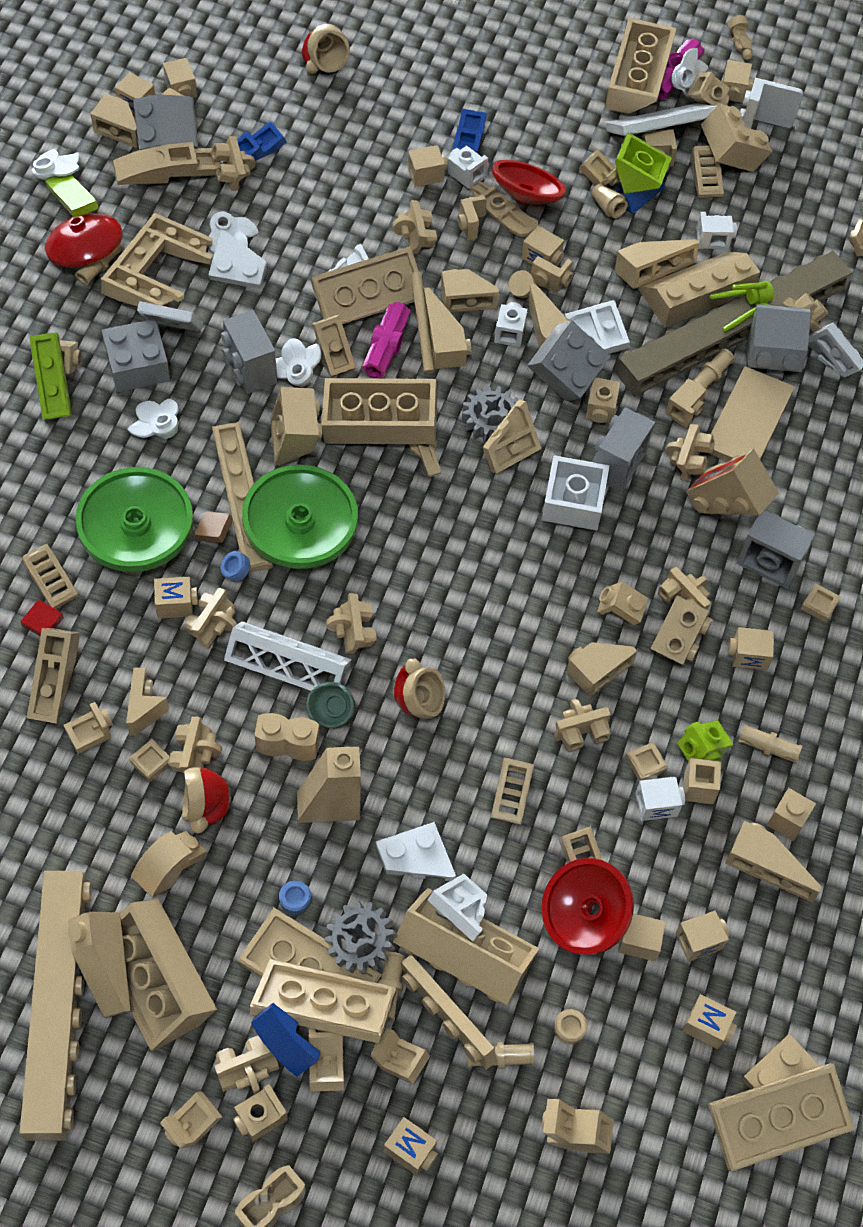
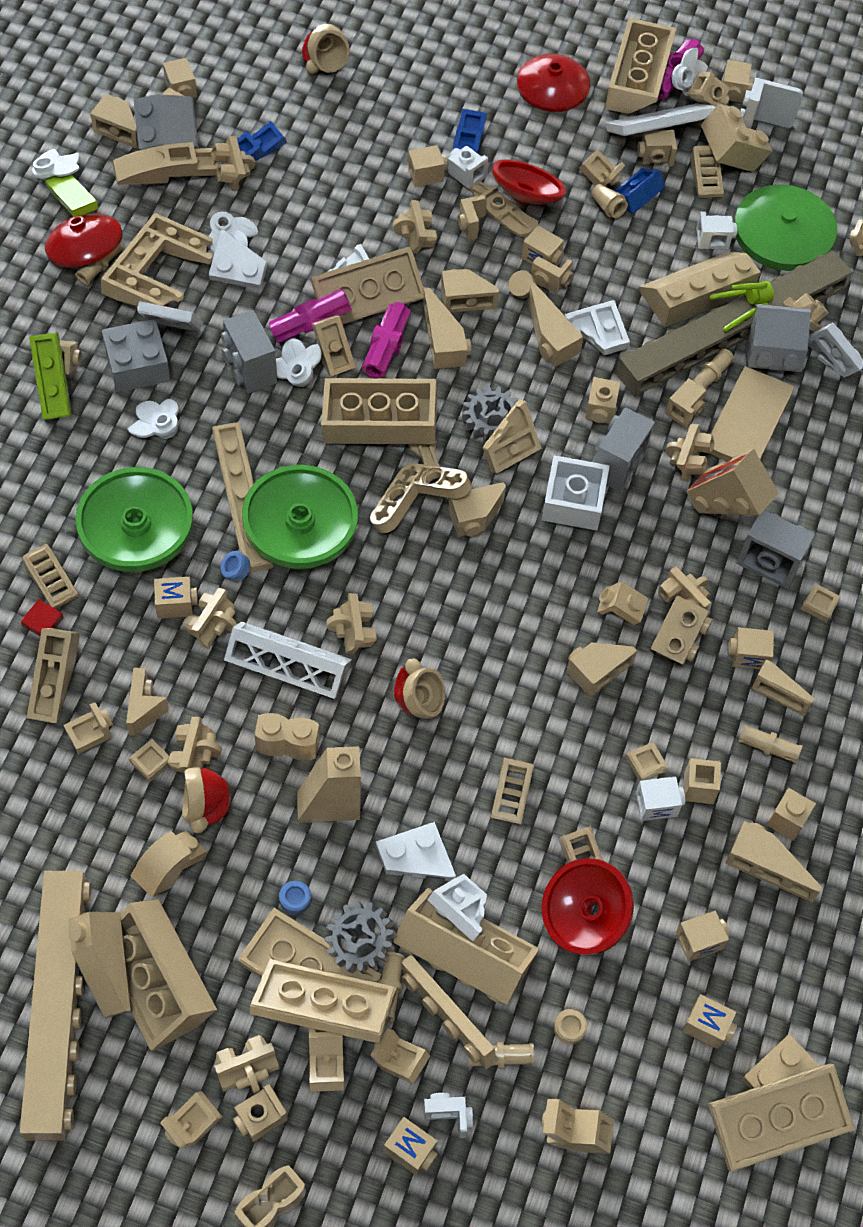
(133, 87): tan brick -> none
(213, 527): tile -> none
(279, 1035): blue slope -> none
(294, 424): tan slope -> none
(305, 314): none -> dark pink piece
(330, 704): sand green hair -> none
(413, 480): none -> tan beam
(422, 321): tan bar -> none
(446, 1107): none -> white bracket
(476, 509): none -> tan slope
(510, 319): white brick -> none
(553, 83): none -> red dish
(569, 360): light grey brick -> none
(581, 721): tan hips -> none
(640, 165): lime slope -> none
(643, 938): tan brick -> none
(652, 260): tan slope -> none
(705, 741): lime brick -> none
(738, 27): tan piece -> none
(782, 689): none -> tan slope
(784, 226): none -> bright green dish

